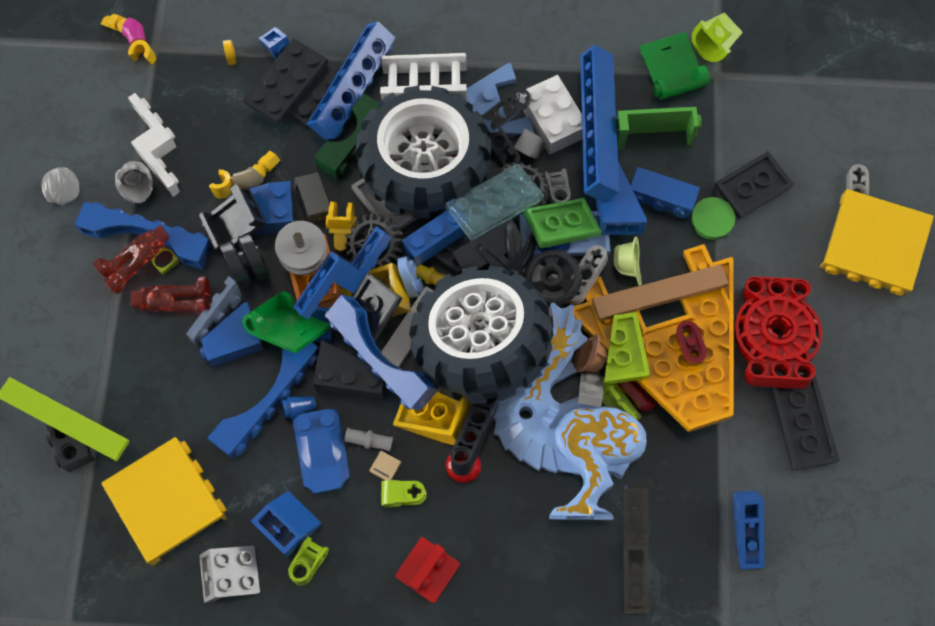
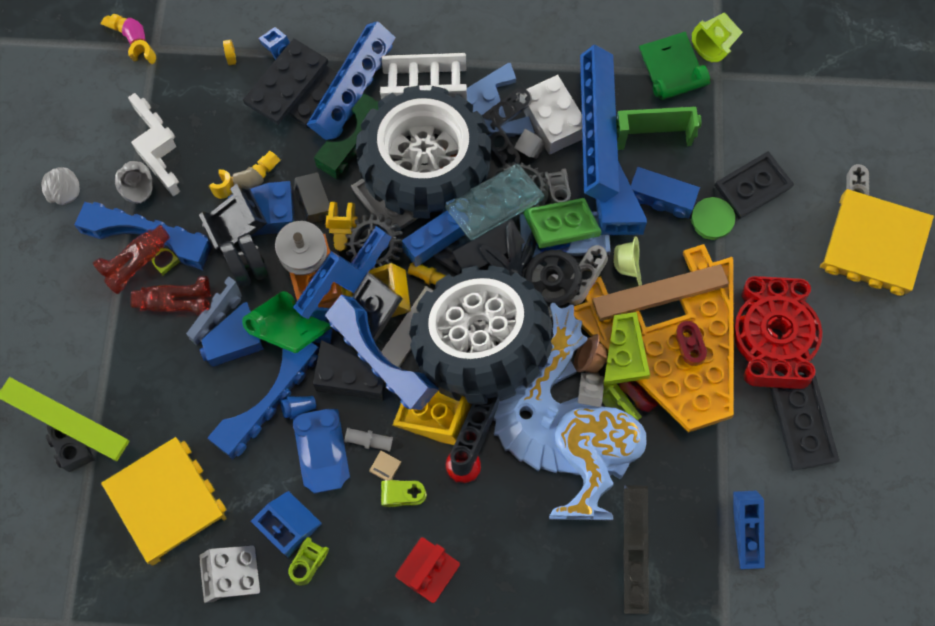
(407, 271): light blue plate -> none

